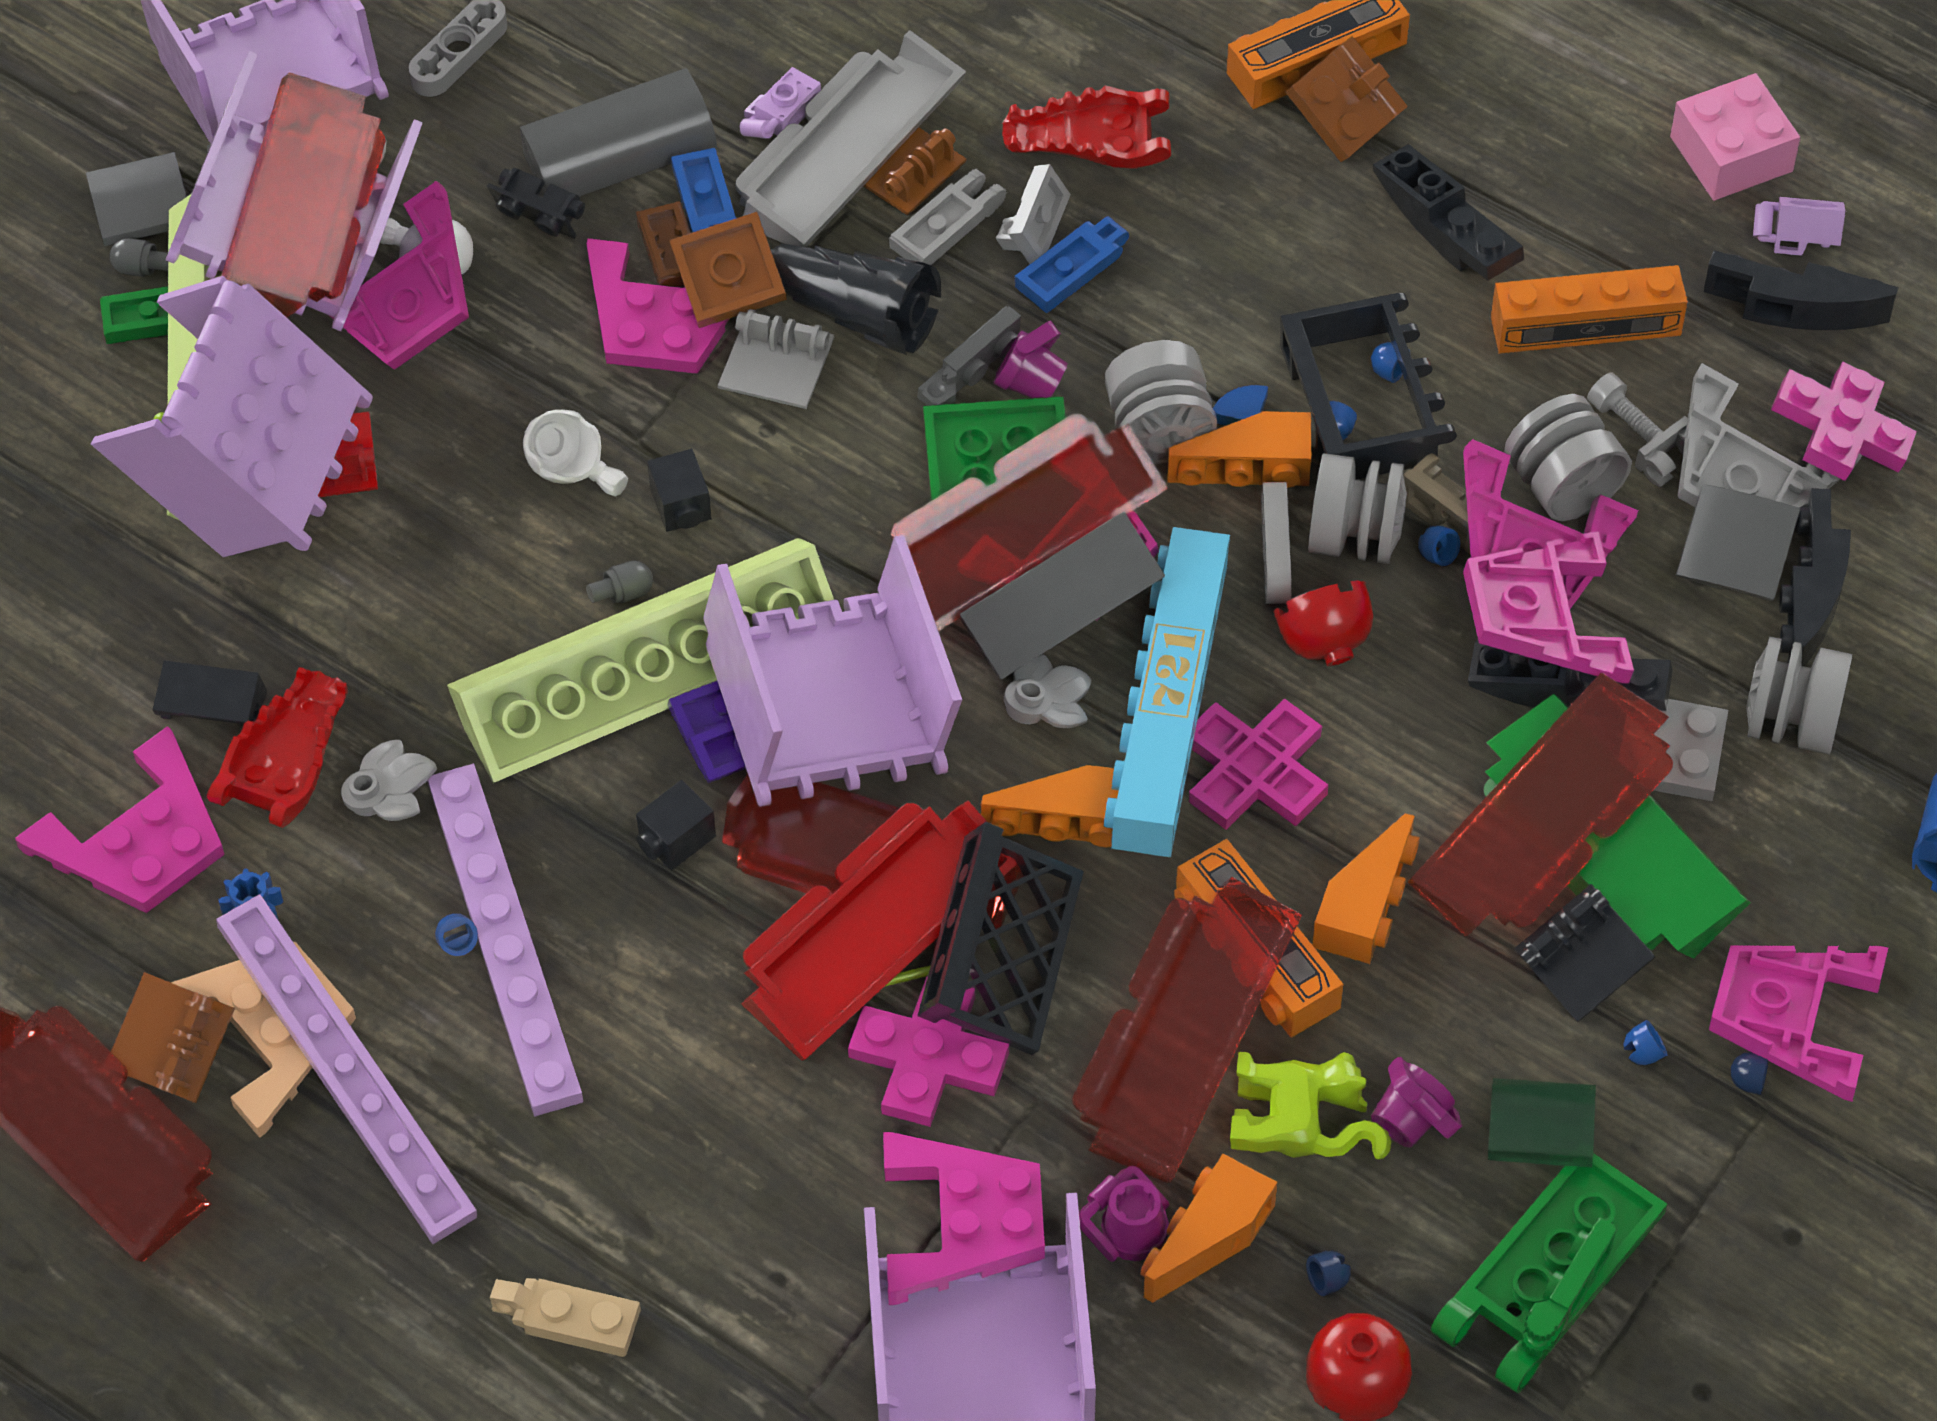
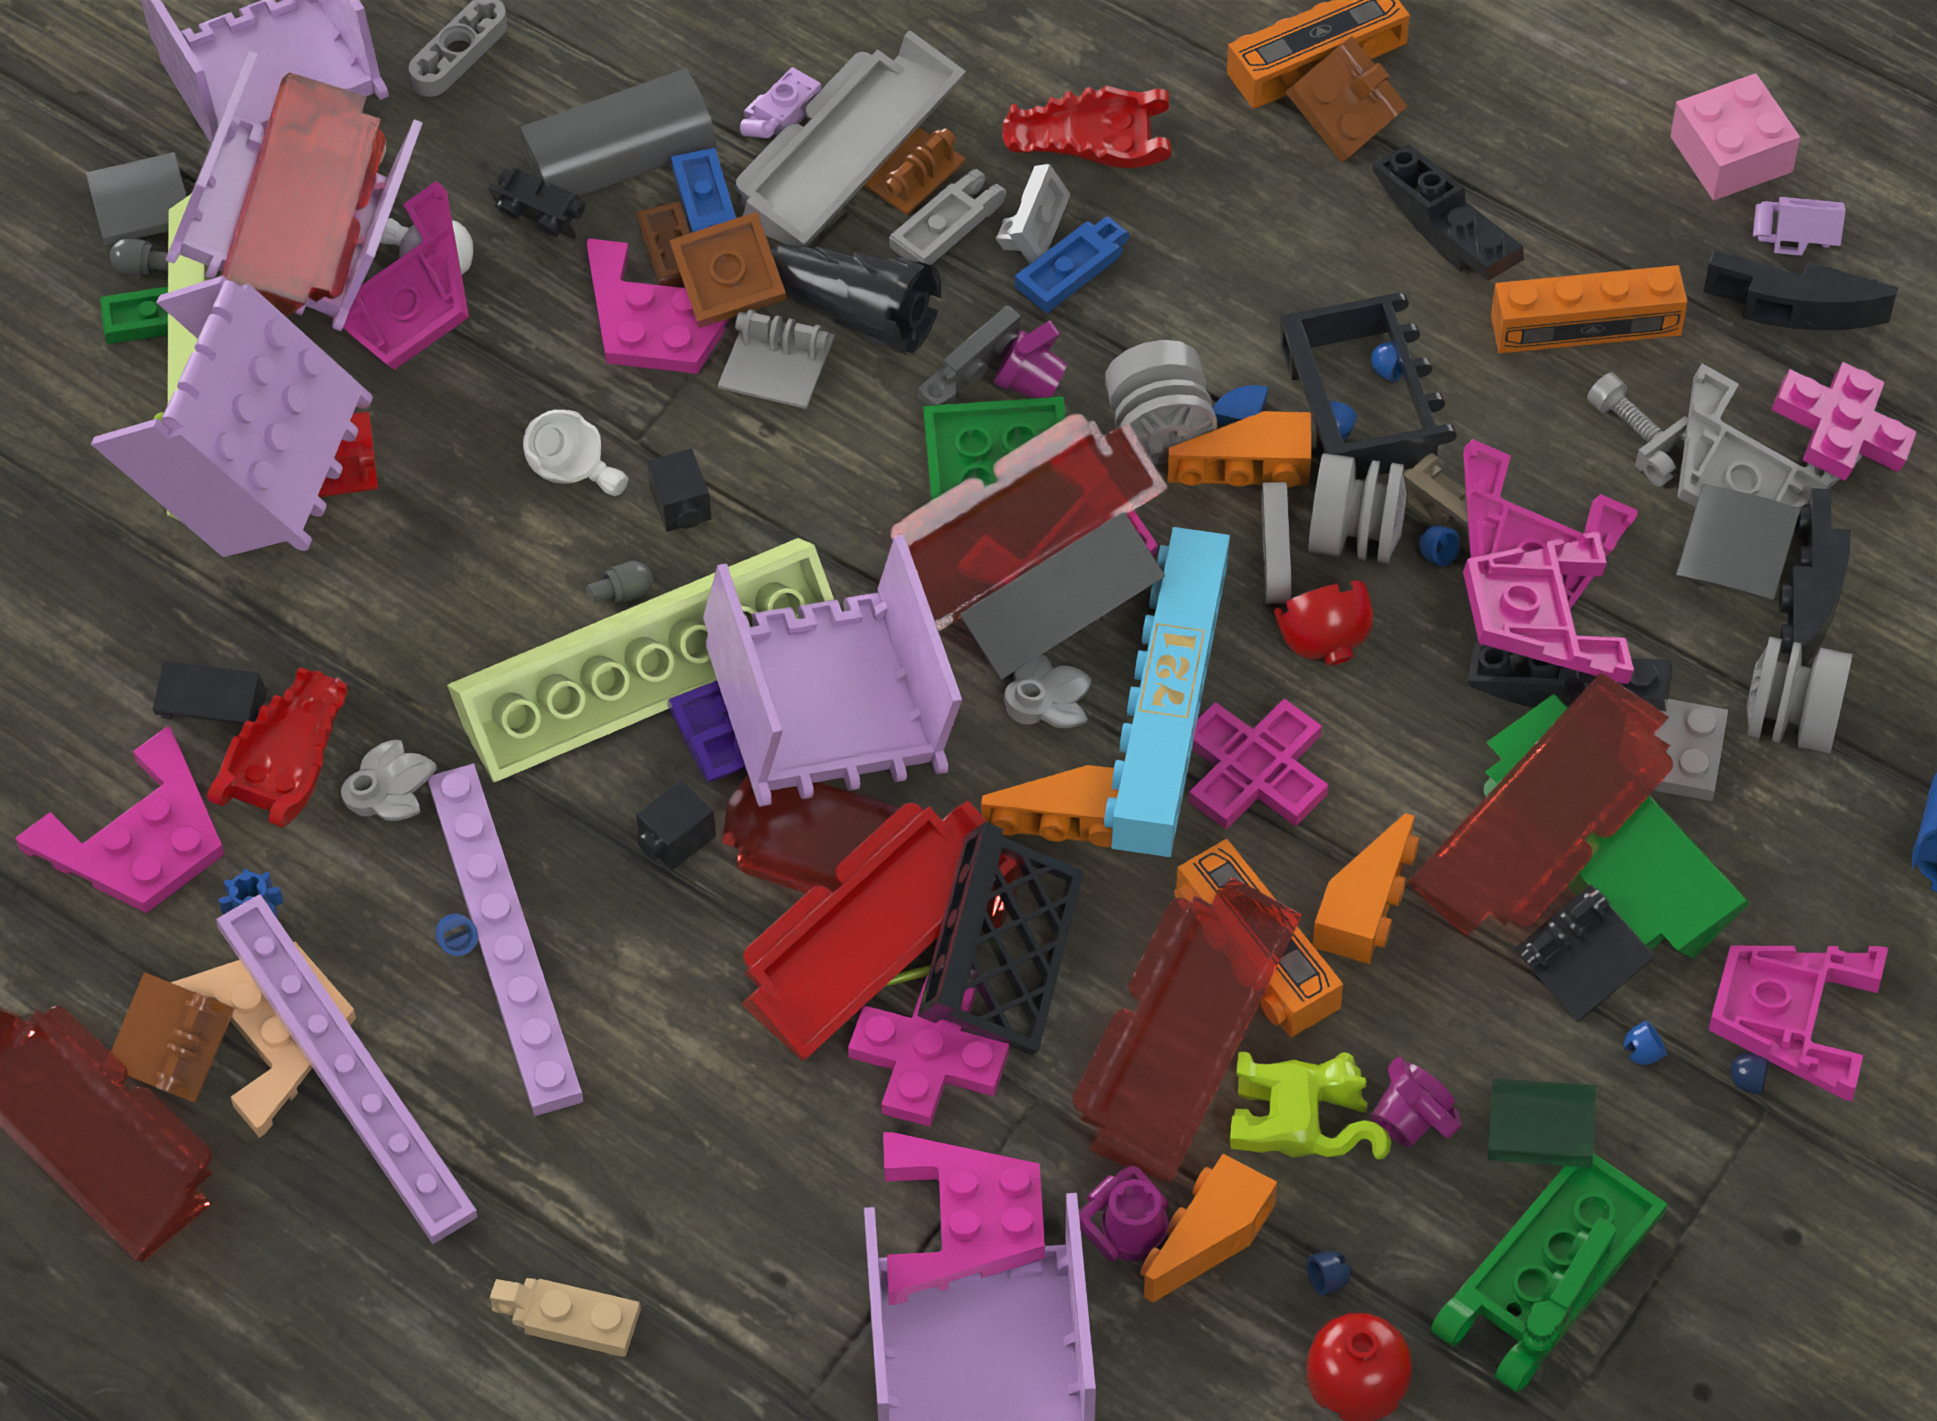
(1567, 456): light grey wheel -> none

